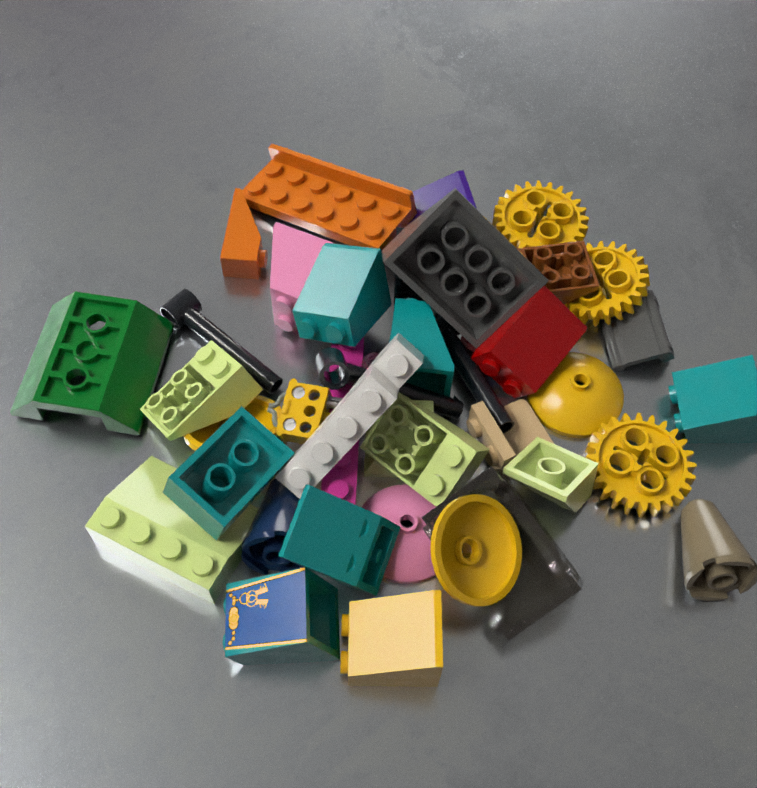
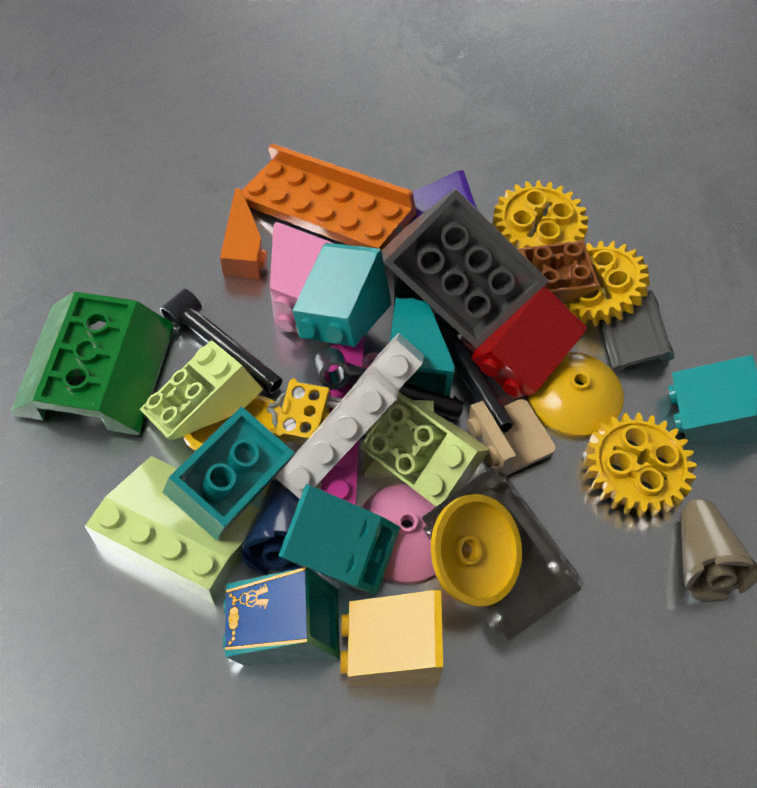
(554, 473): yellowish green slope -> none

